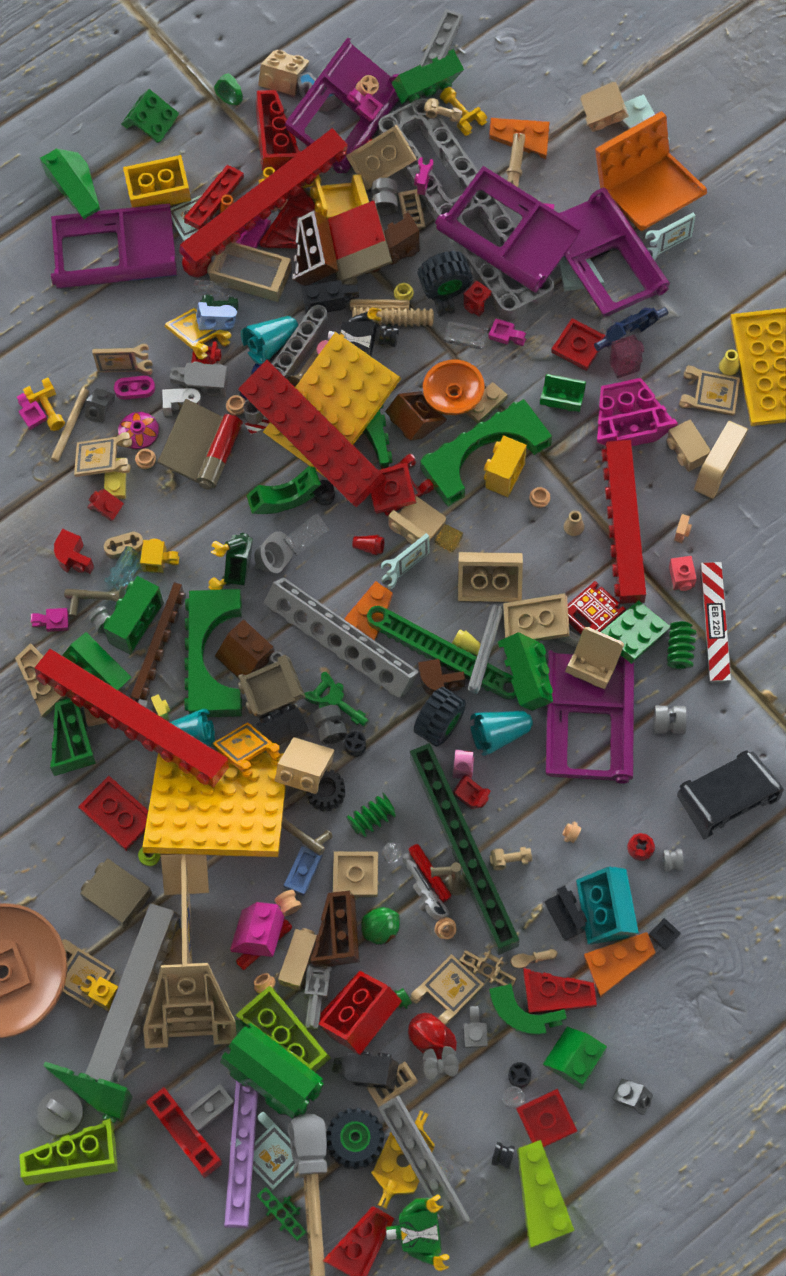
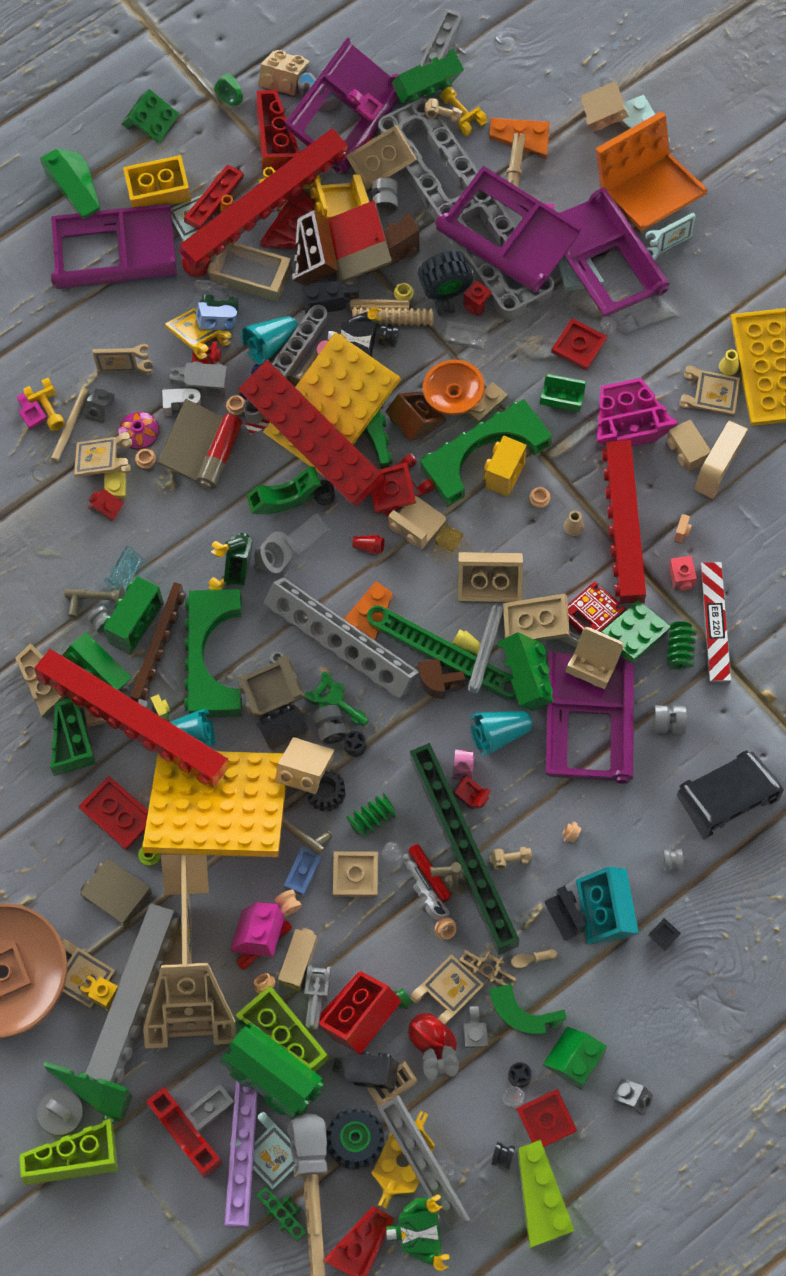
(54, 620): dark pink plate -> none
(67, 552): red brick -> none
(121, 542): tan beam -> none
(134, 387): dark pink plate -> none
(155, 556): yellow brick -> none
(244, 650): reddish brown slope -> none
(244, 745): light orange flag -> none
(254, 236): dark pink plate -> none
(338, 932): reddish brown wedge -> none
(370, 83): light nougat wheel -> none
(380, 925): green hair -> none
(406, 560): light aqua flag -> none
(408, 195): tan slope -> none
(422, 179): dark pink plate -> none
(439, 716): black wheel -> none
(504, 332): dark pink plate -> none
(556, 993): red wing -> none
(616, 961): orange wing -> none
(626, 356): clear pink brick -> none
(639, 854): red piece -> none
(640, 320): dark blue plate -> none

